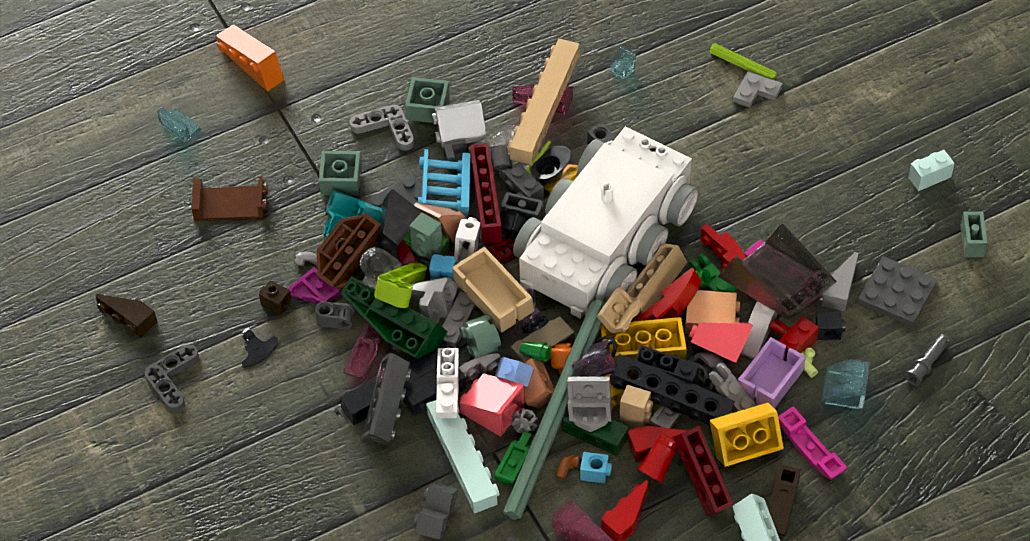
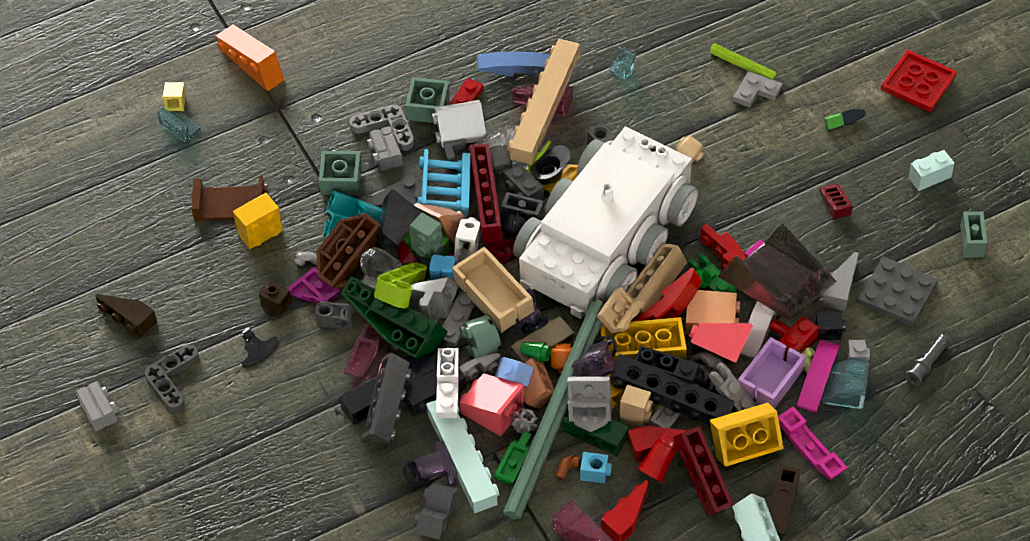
(96, 405): none -> light grey brick
(174, 96): none -> light yellow brick
(258, 221): none -> yellow brick
(385, 148): none -> light grey brick
(431, 465): none -> clear purple piece
(468, 92): none -> red plate
(510, 62): none -> medium blue slope
(690, 147): none -> tan head
(817, 376): none -> dark pink slope
(840, 211): none -> dark red slope
(845, 118): none -> piece
(857, 350): none -> light grey brick
(918, 80): none -> red plate

